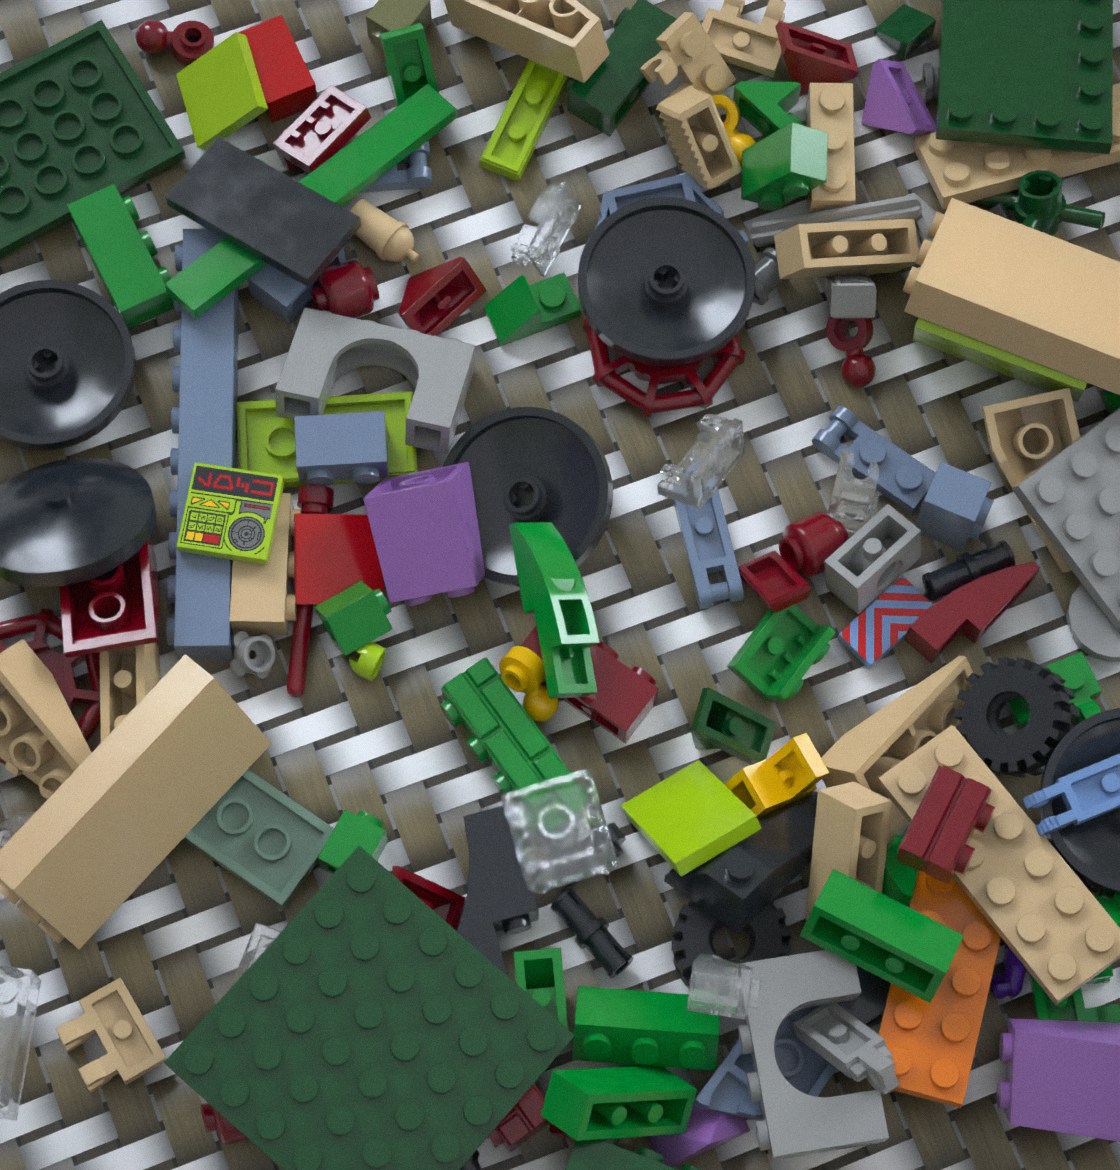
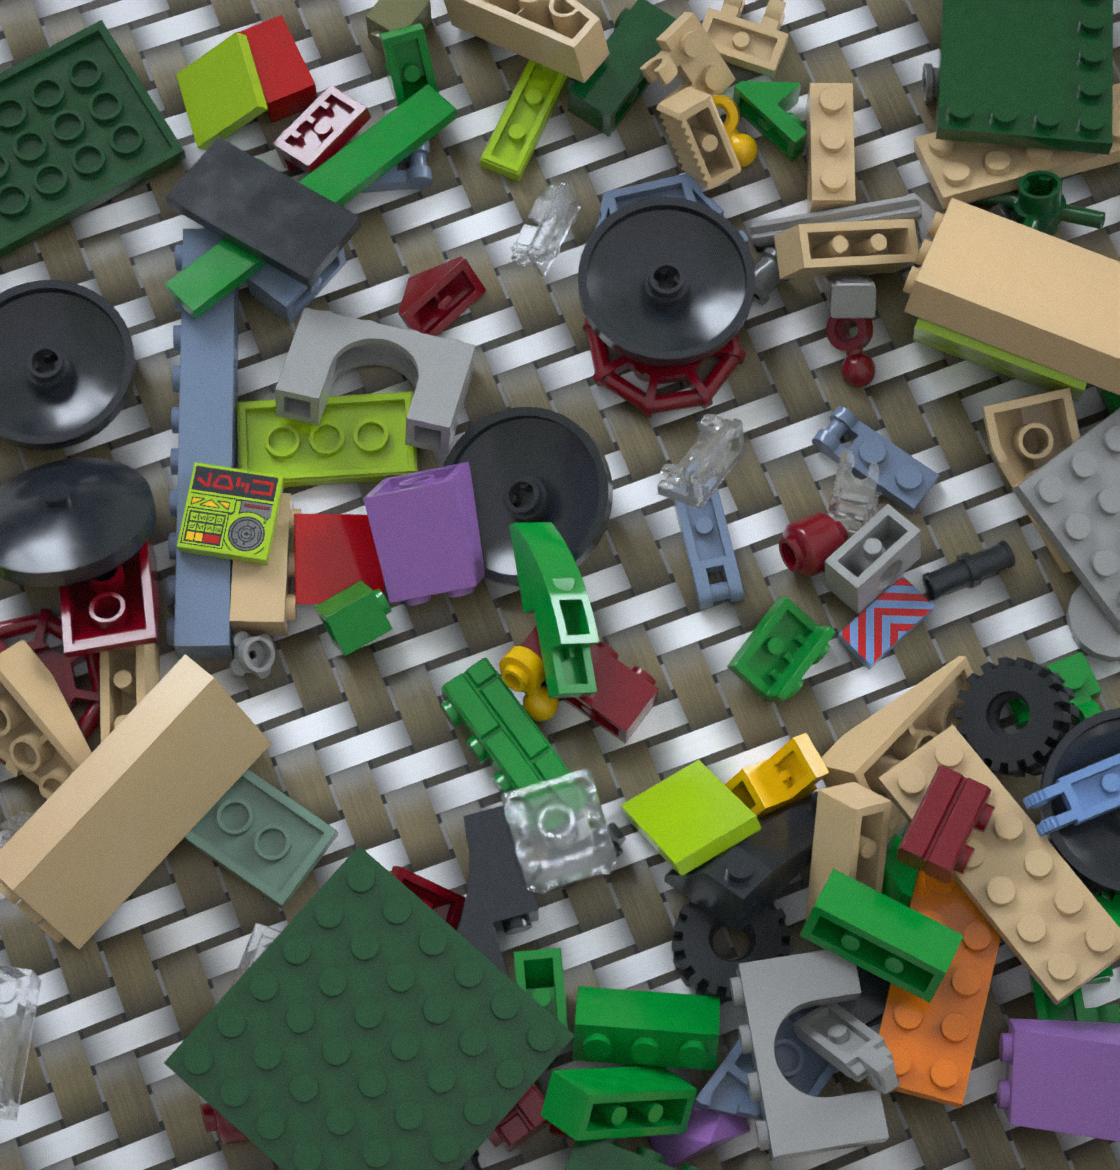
(122, 255): green brick -> none
(122, 1031): tan plate -> none
(154, 38): dark red plate -> none
(311, 500): dark red piece -> none
(341, 447): sand blue brick -> none
(346, 290): dark red head -> none
(350, 833): green brick -> none
(369, 662): lime hinge -> none
(384, 234): tan piece -> none
(528, 309): green slope -> none
(591, 933): black pin -> none
(722, 987): clear arch -> none
(731, 727): dark green slope -> none
(774, 581): dark red tile -> none
(784, 166): green brick -> none
(815, 57): dark red slope -> none
(895, 101): medium lavender slope -> none
(906, 30): dark green slope -> none
(954, 507): sand blue brick -> none
(969, 609): dark red slope -> none
(1011, 980): dark purple arm -> none

